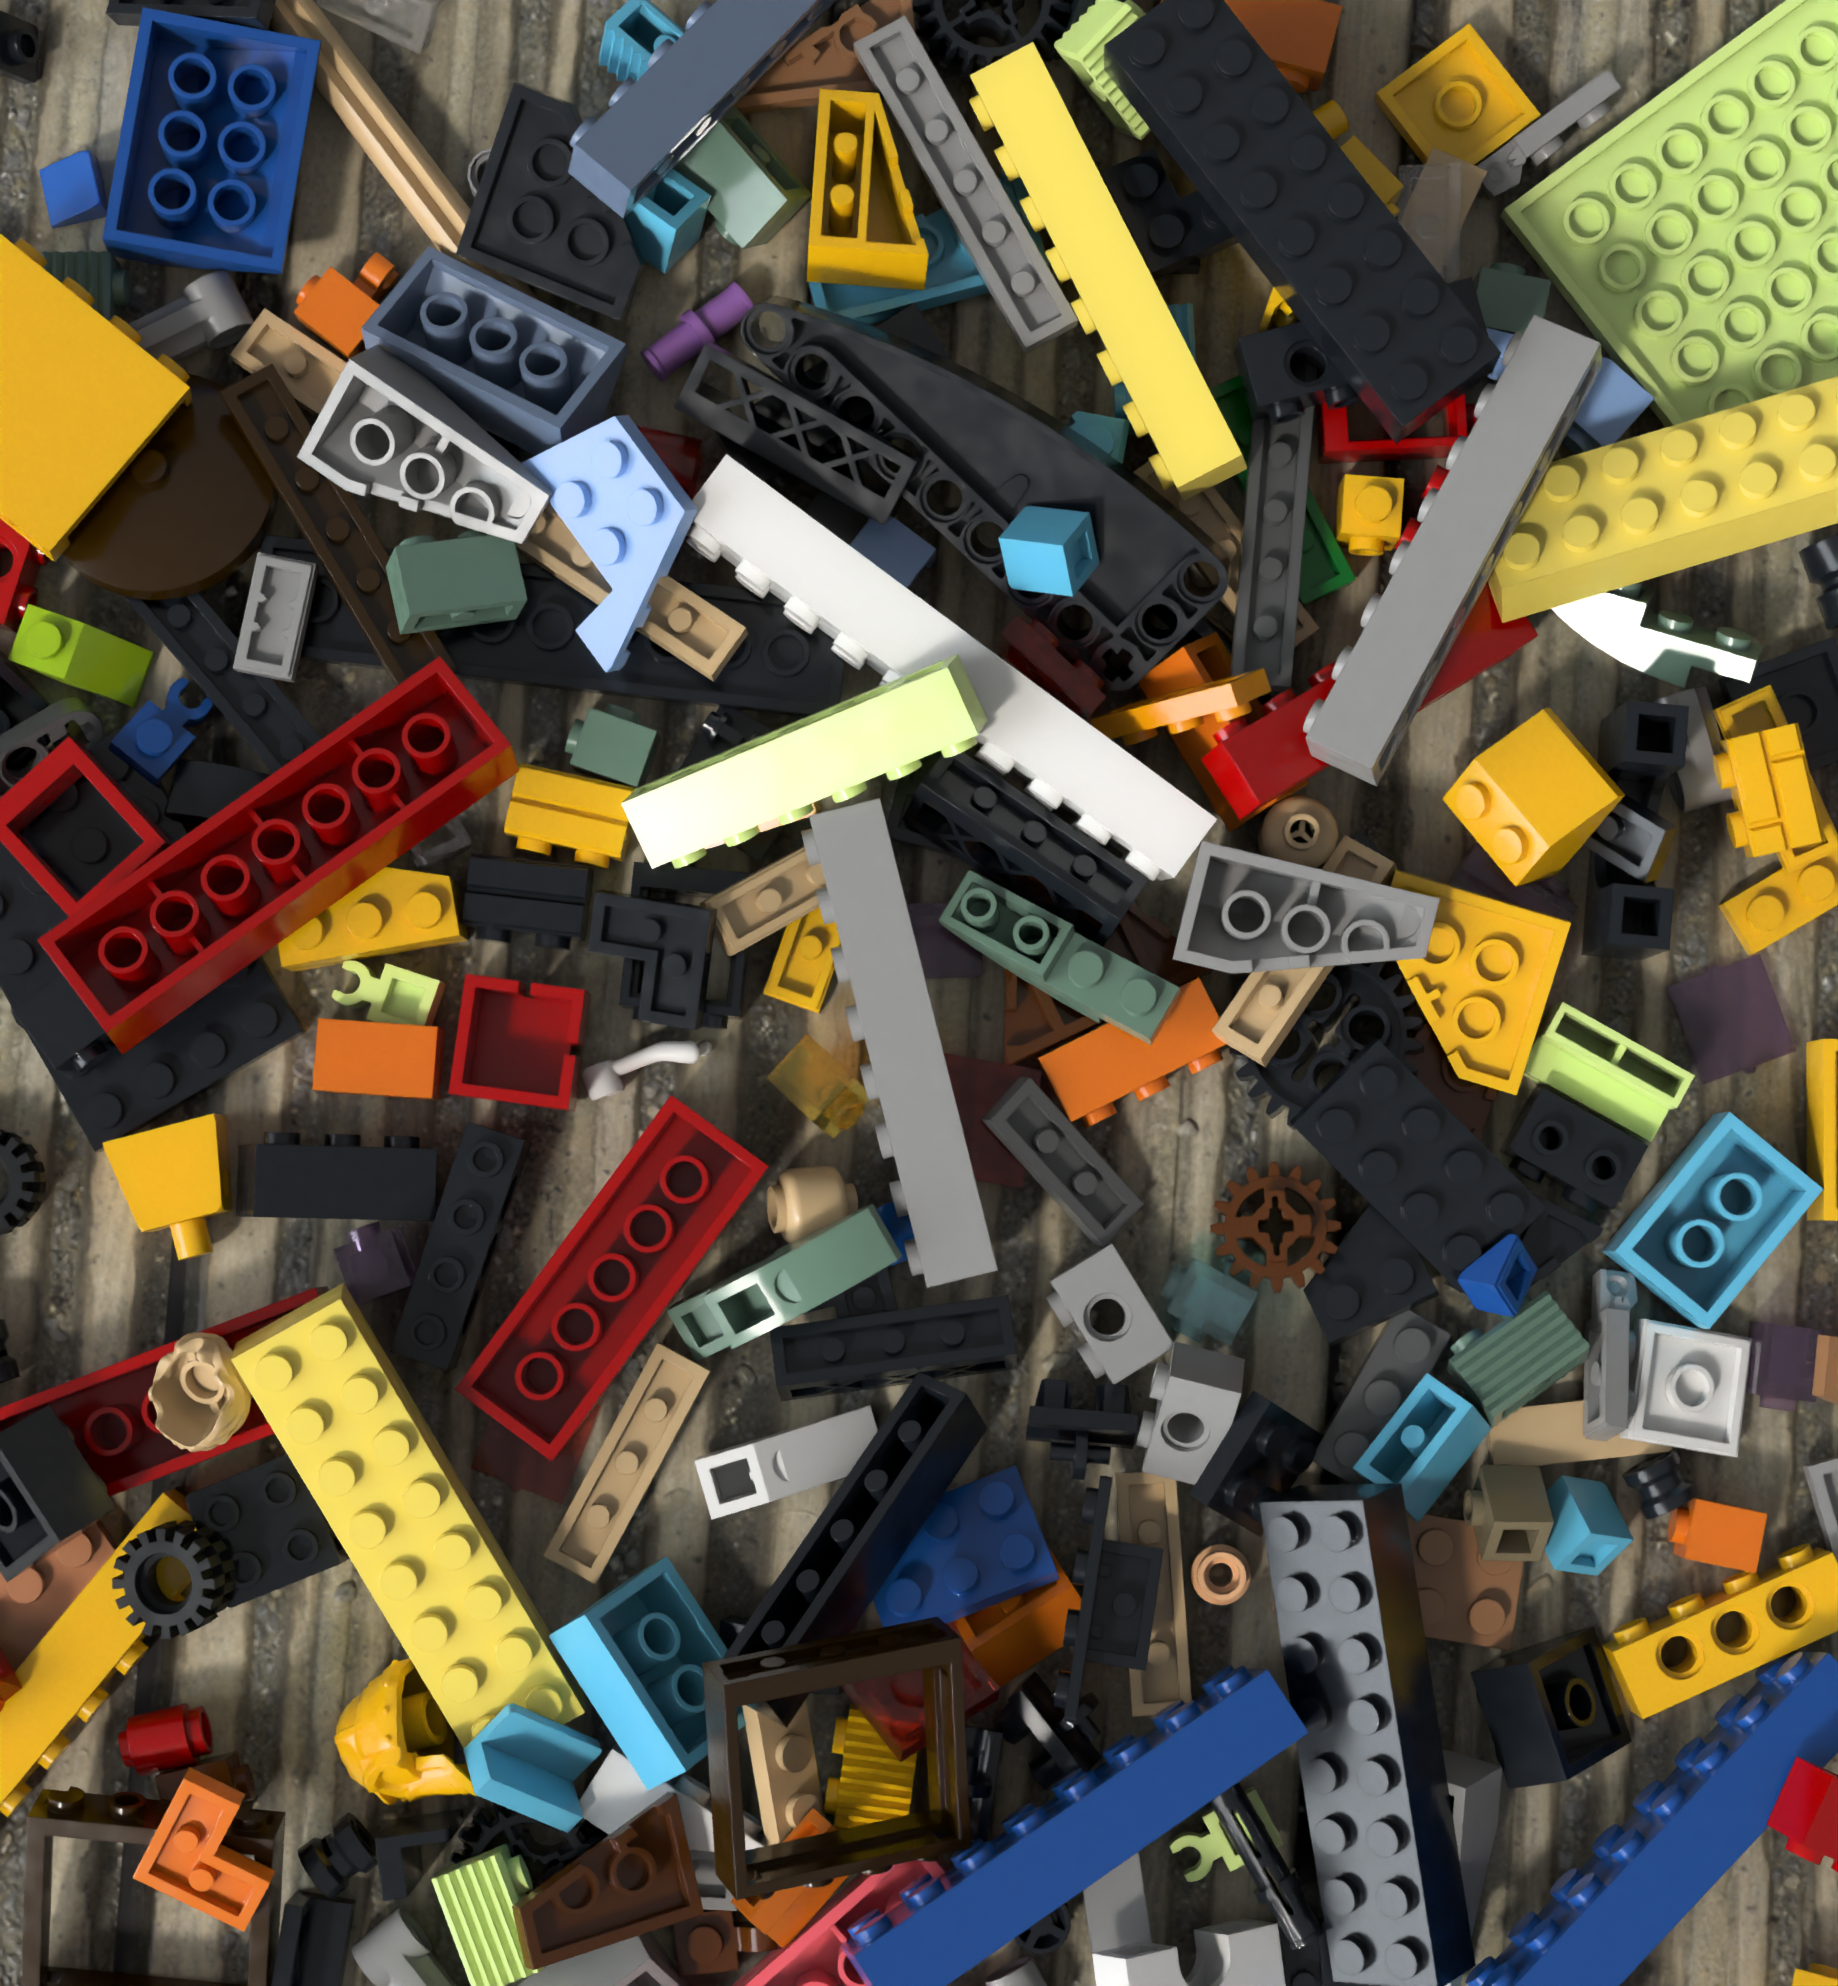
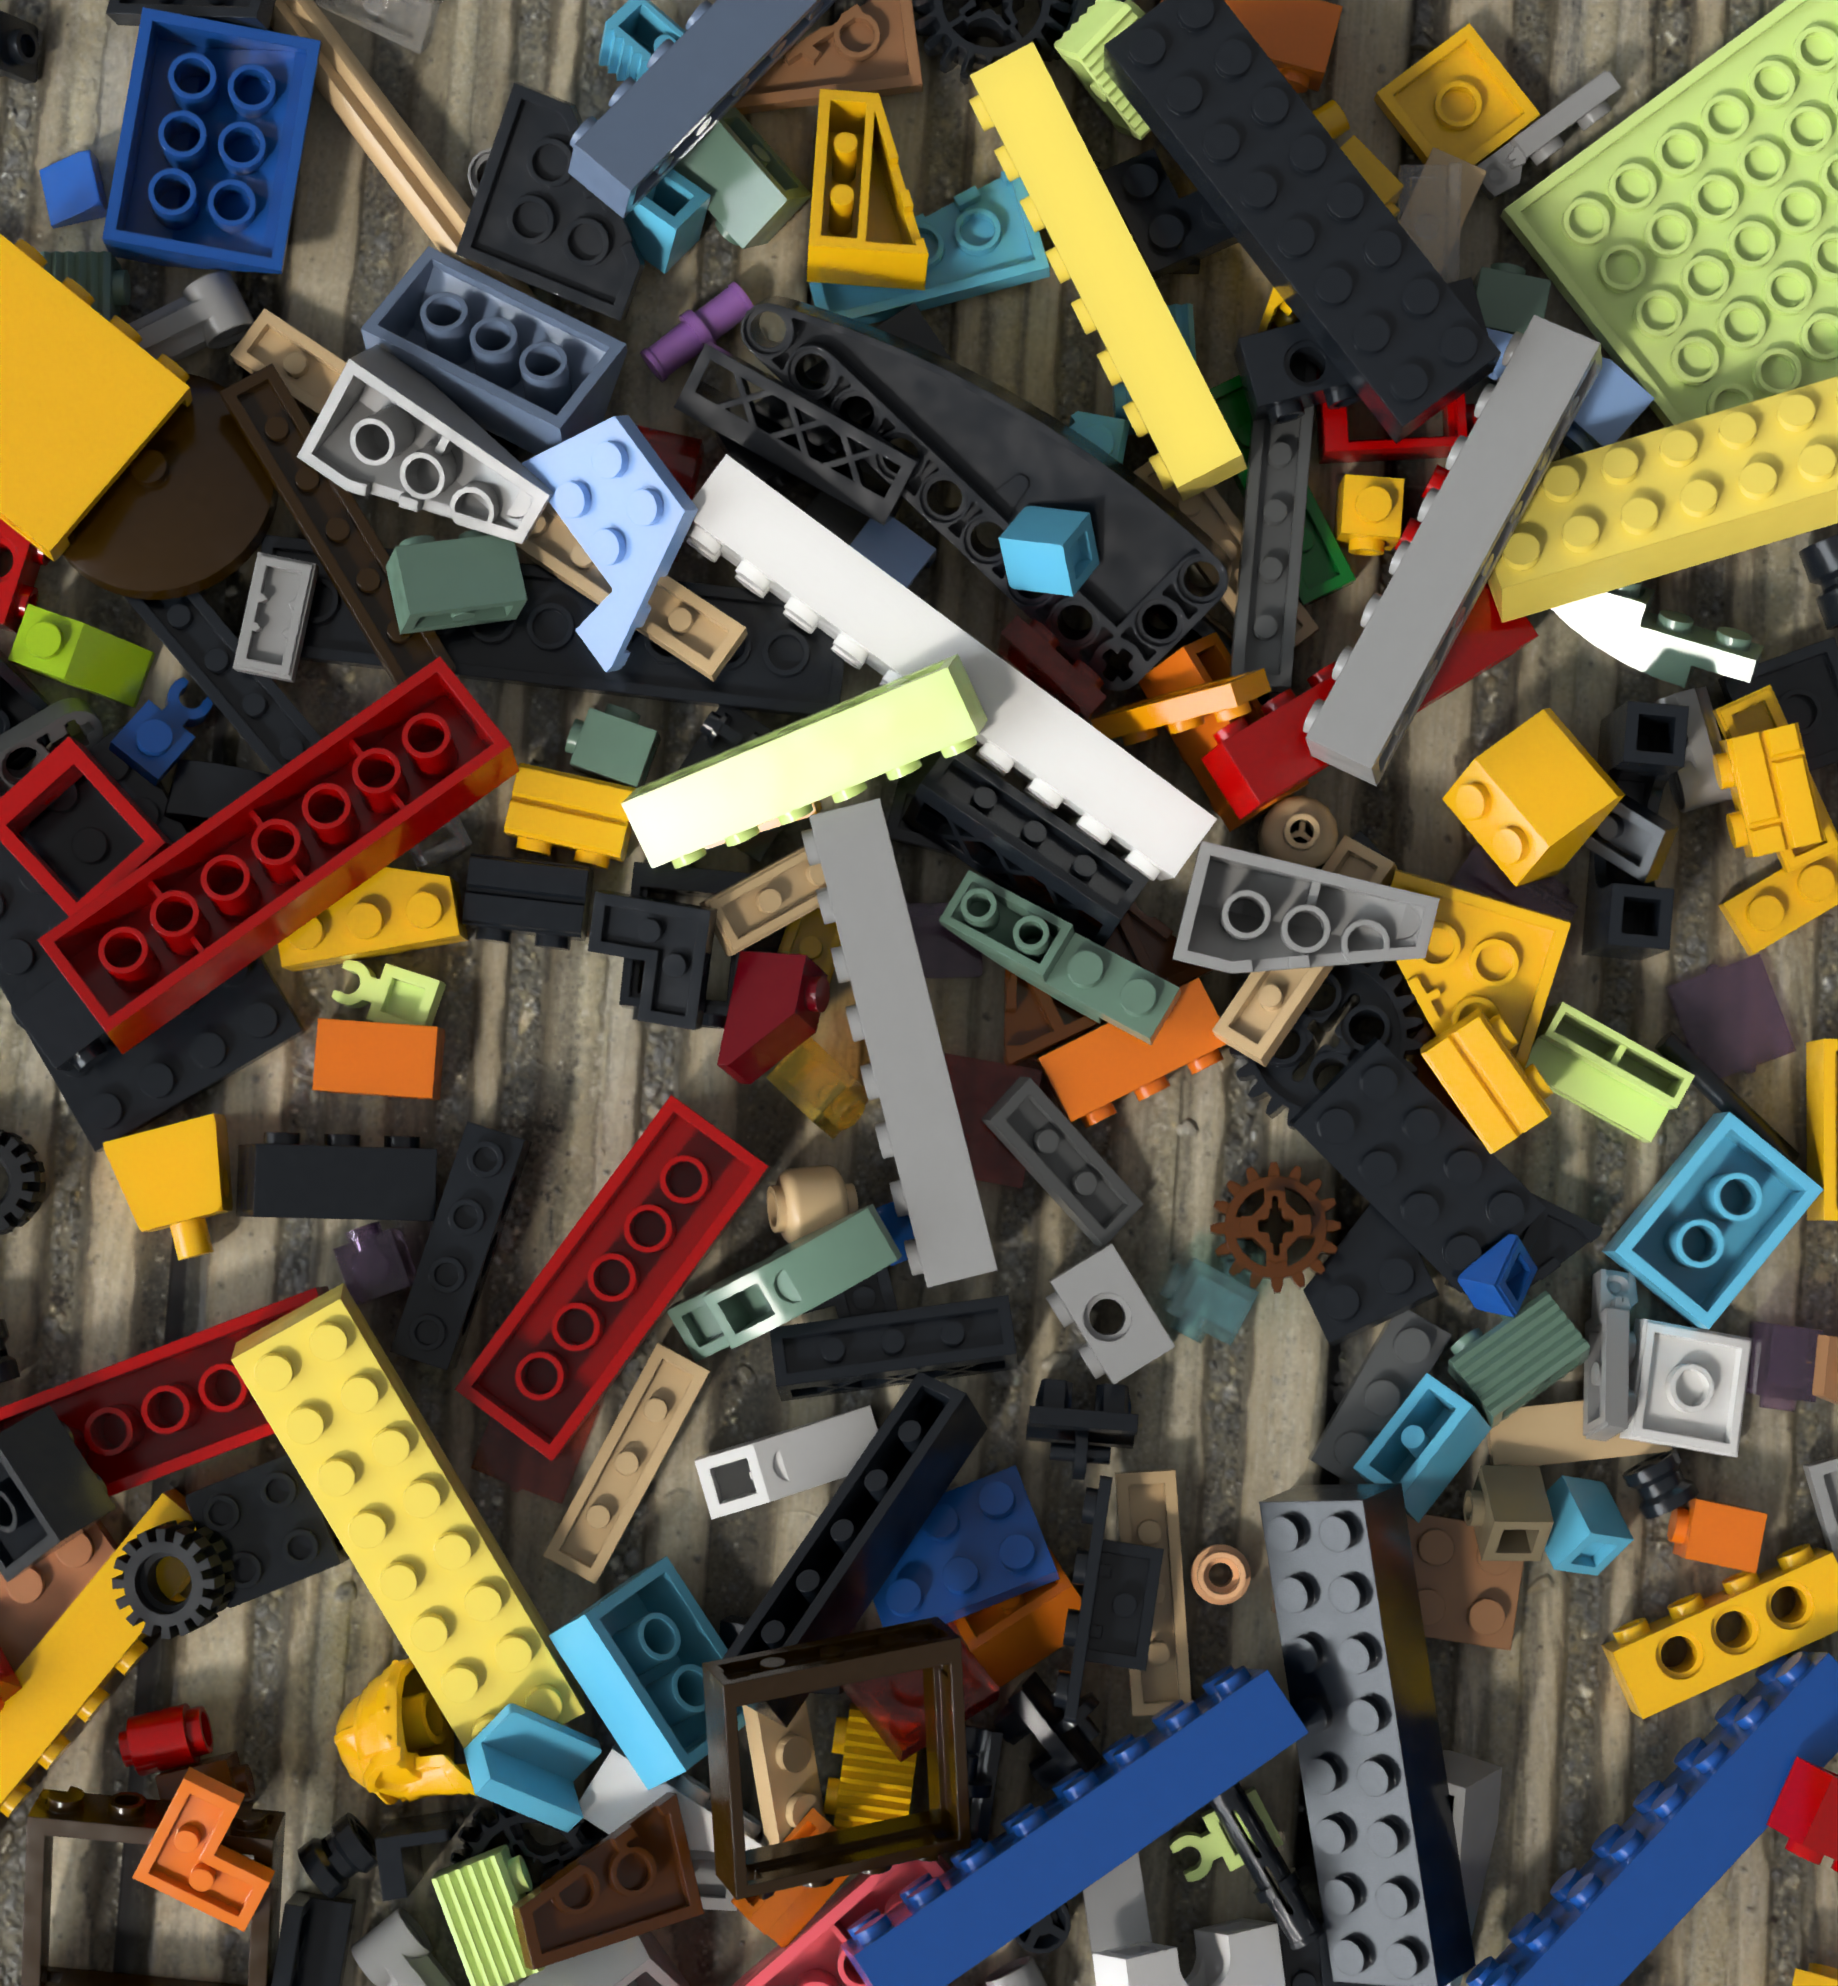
(199, 1393): tan hair -> none
(338, 309): orange brick -> none
(519, 1045): red piece -> none
(605, 1080): white piece -> none
(714, 1942): reddish brown plate -> none
(770, 1011): none -> dark red slope
(965, 184): light grey plate -> none
(1196, 1384): light grey brick -> none
(1256, 1461): black plate -> none
(1487, 1079): none -> yellow brick
(1551, 1709): black slope -> none
(1572, 1150): black brick -> none
(1720, 1093): none -> black bar

